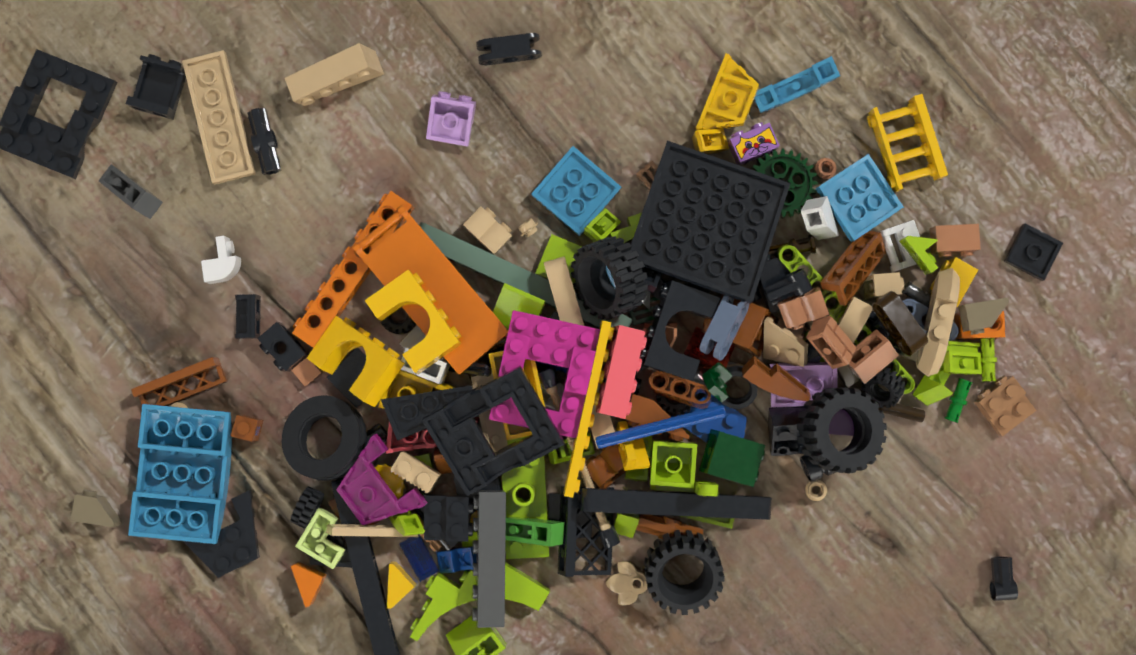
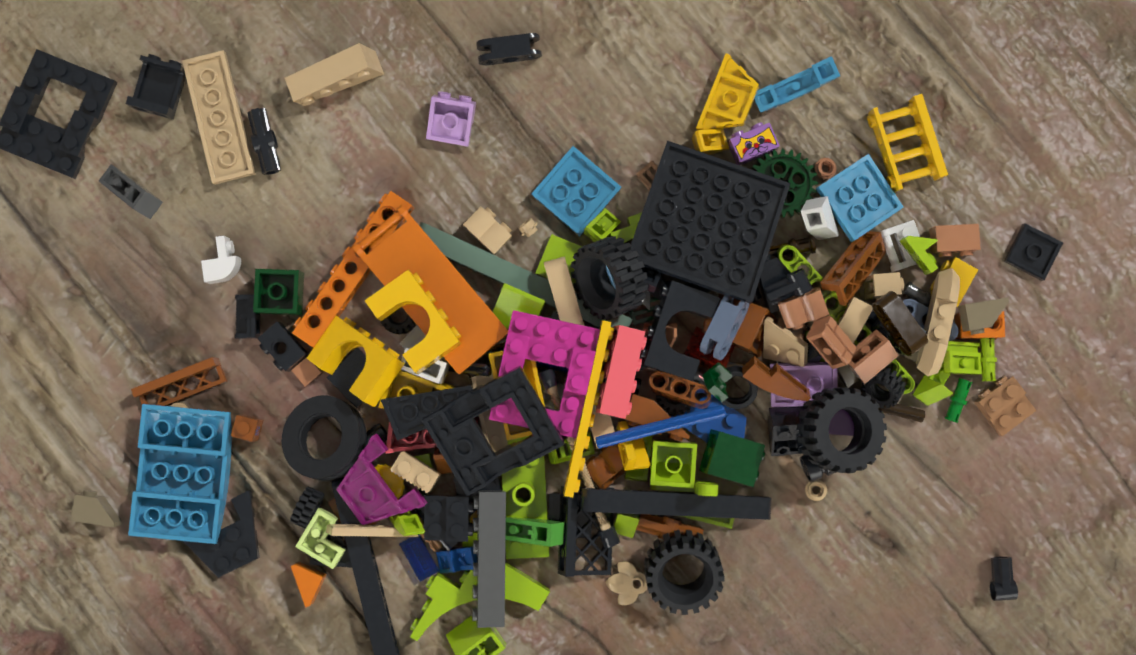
(278, 292): none -> dark green brick
(398, 584): yellow slope -> none

